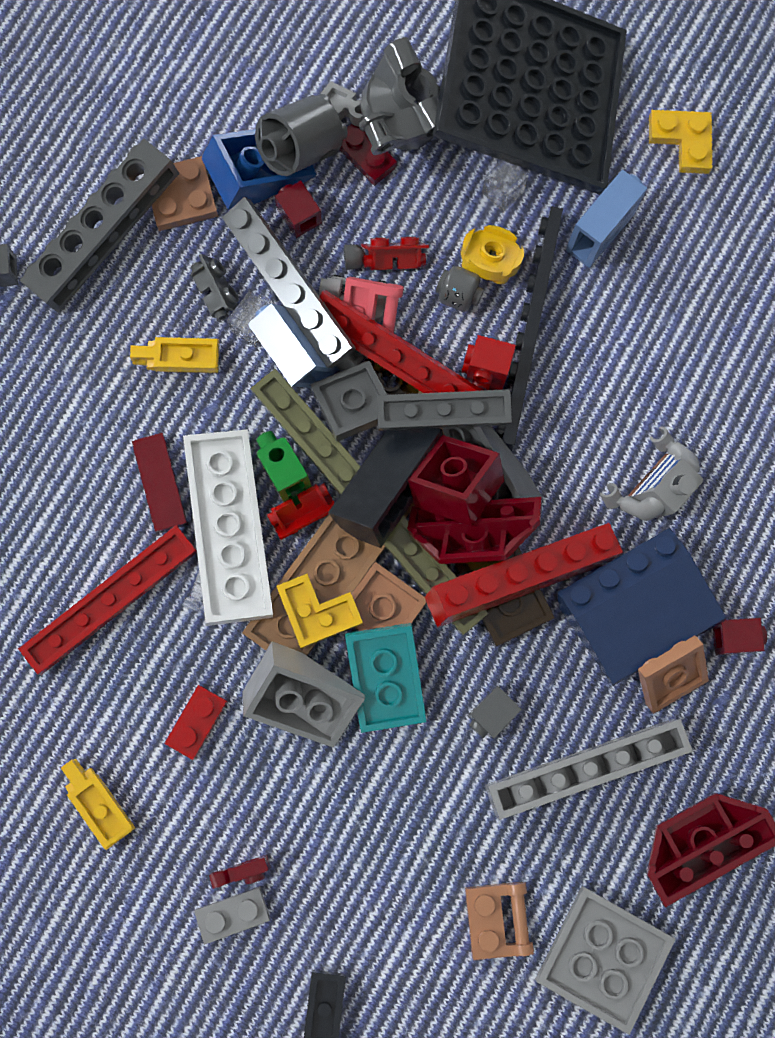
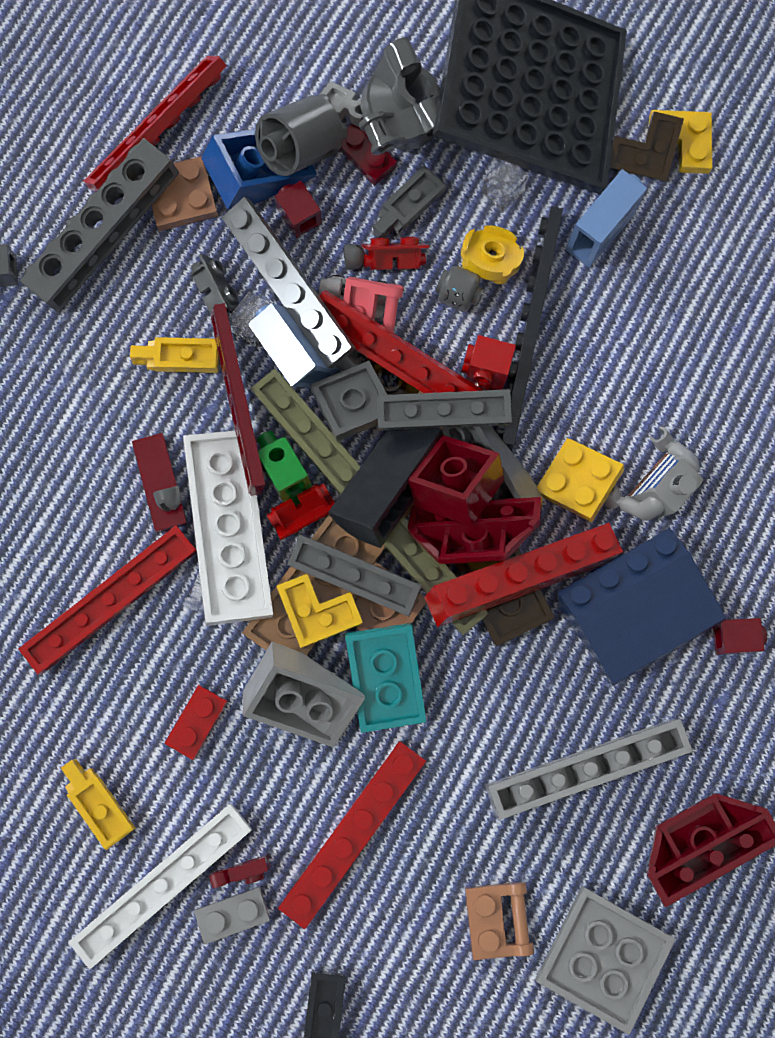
(160, 886): none -> white plate
(163, 116): none -> red plate
(168, 498): none -> dark grey hinge
(237, 400): none -> dark red tile
(351, 835): none -> red plate
(354, 575): none -> dark grey plate
(408, 202): none -> dark grey hinge
(493, 713): dark grey brick -> none
(580, 479): none -> yellow plate
(654, 155): none -> dark brown plate
(673, 674): nougat plate -> none

